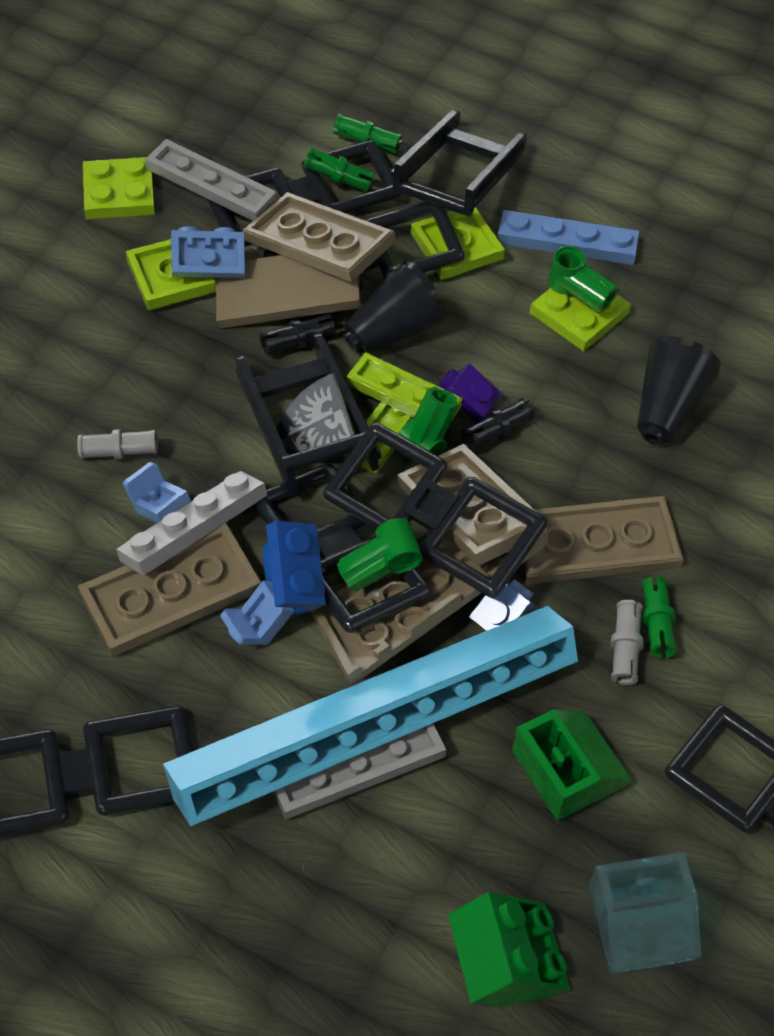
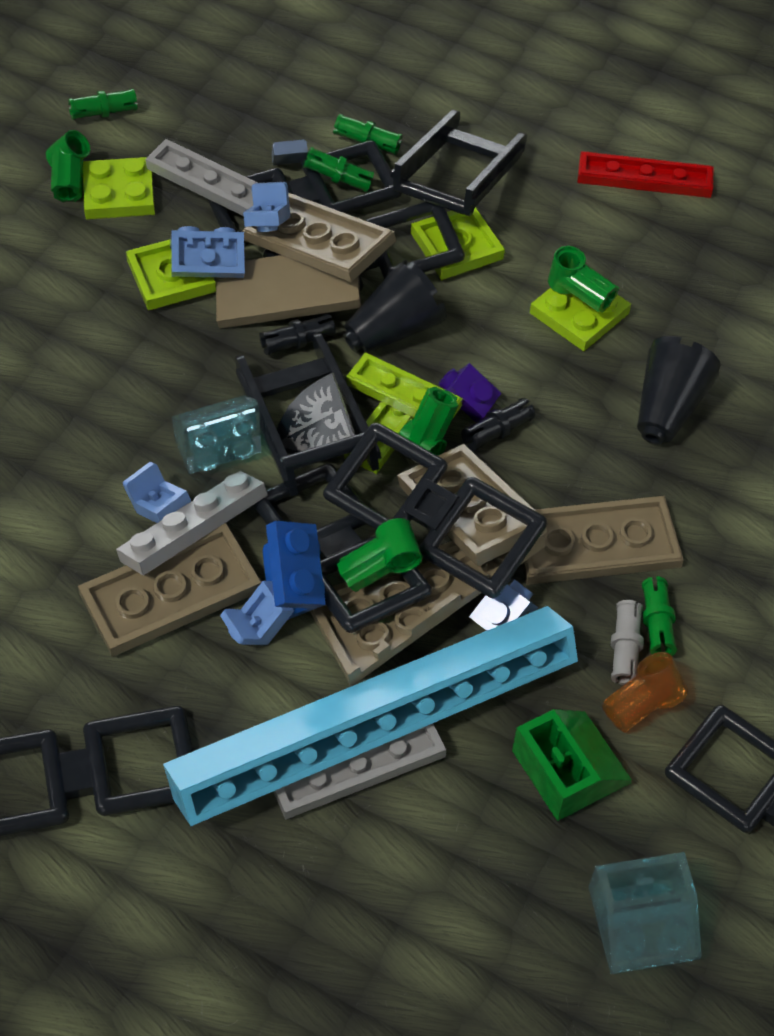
(66, 161): none -> green piece
(102, 104): none -> green pin
(117, 444): light grey pin -> none
(218, 433): none -> clear light blue slope
(269, 206): none -> medium blue bracket
(289, 152): none -> sand blue tile
(508, 950): green slope -> none
(551, 233): medium blue plate -> none
(645, 174): none -> red tile
(654, 687): none -> clear orange piece

